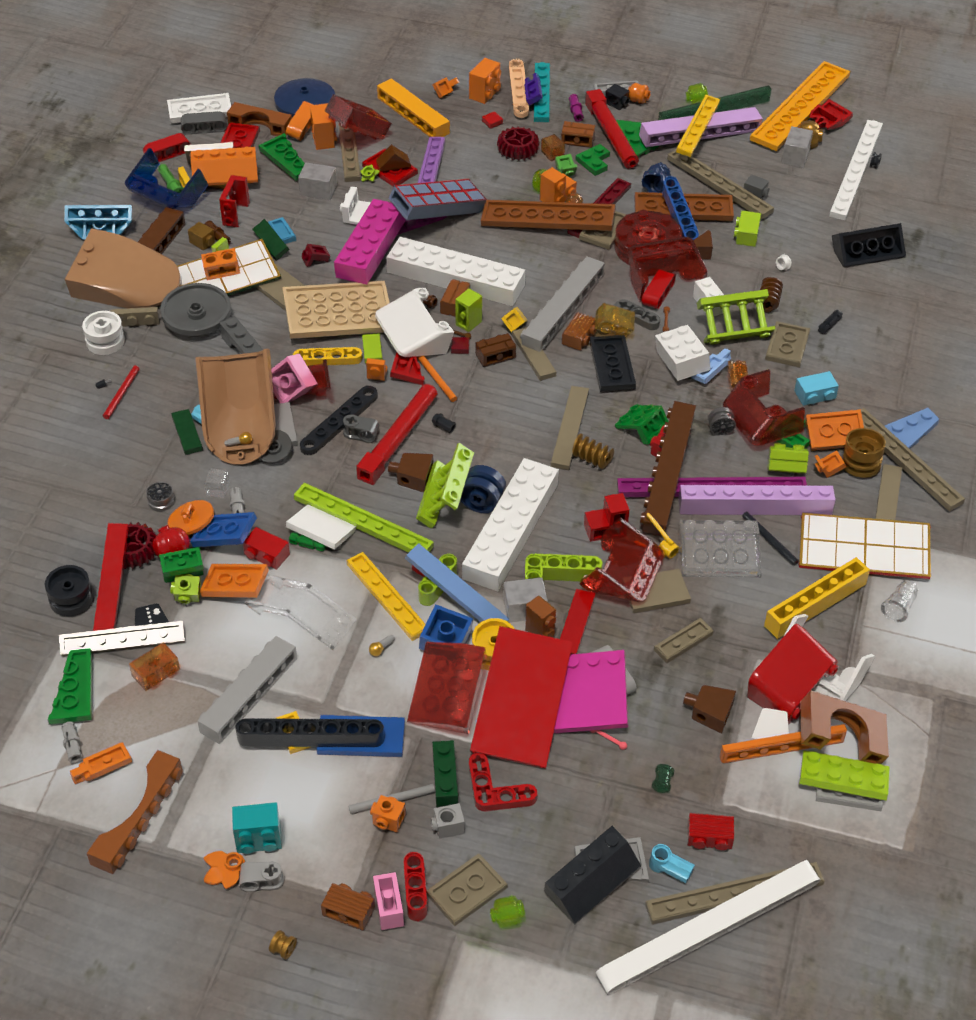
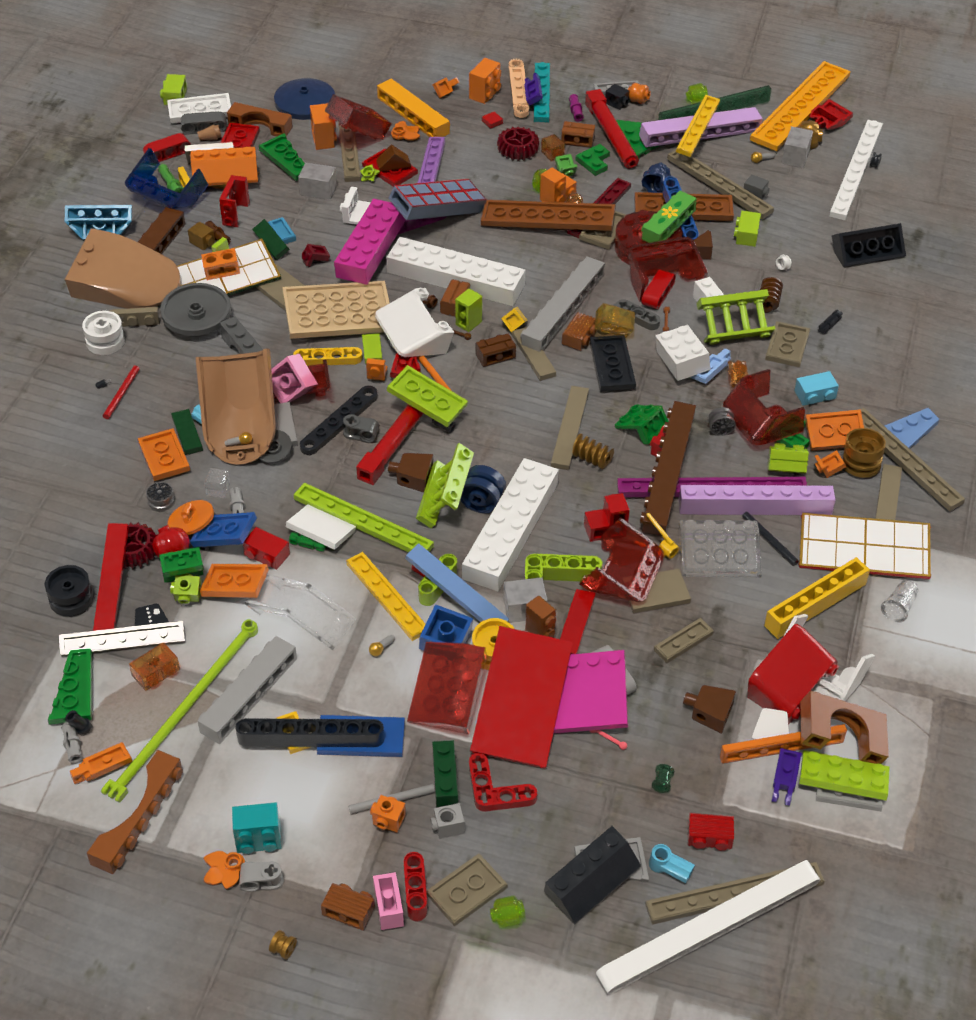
(82, 725): none -> black pin
(118, 788): none -> lime hinge
(163, 454): none -> orange plate
(173, 87): none -> lime brick
(210, 133): none -> medium nougat cone
(300, 122): orange beam -> none
(402, 131): none -> orange plate
(427, 396): none -> lime plate
(460, 345): dark red tile -> none
(669, 217): none -> bright green brick
(757, 157): none -> piece
(786, 774): none -> dark purple hinge

